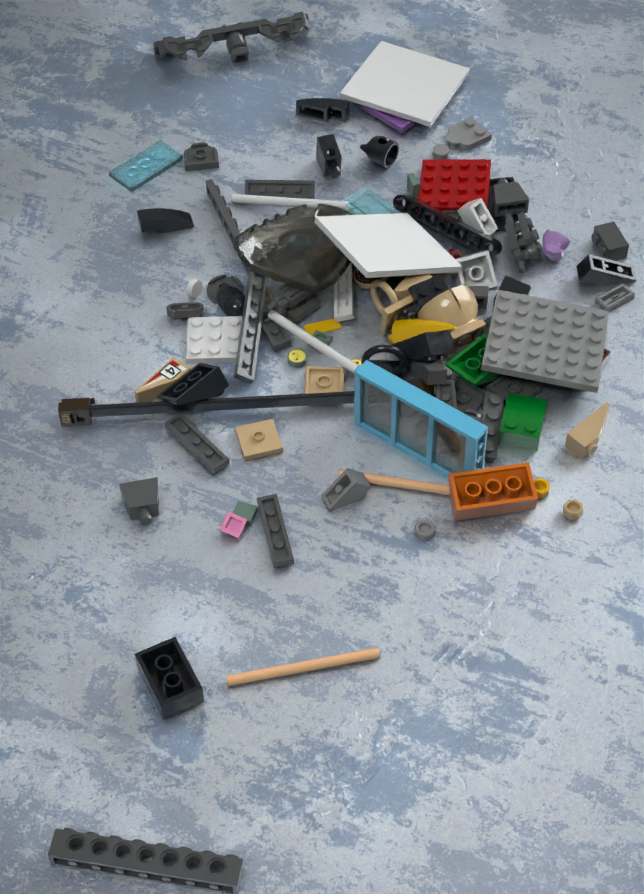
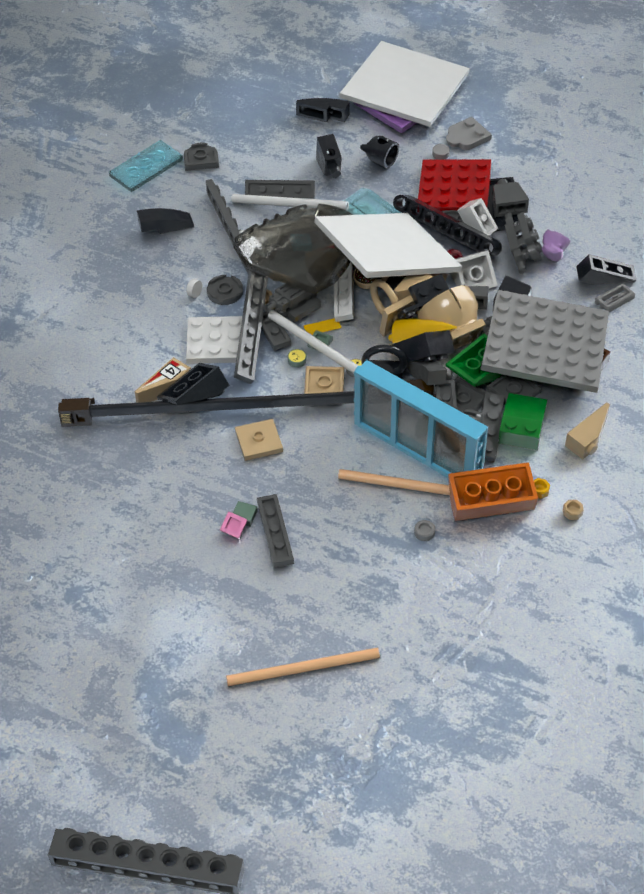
(141, 499): dark grey torso -> none
(169, 678): black brick -> none
(182, 310): dark grey plate -> none
(197, 443): dark grey plate -> none
(231, 301): black cap -> none
(234, 37): dark grey piece -> none
(346, 489): light grey slope -> none
(412, 185): sand green tile -> none
(610, 241): dark grey brick -> none

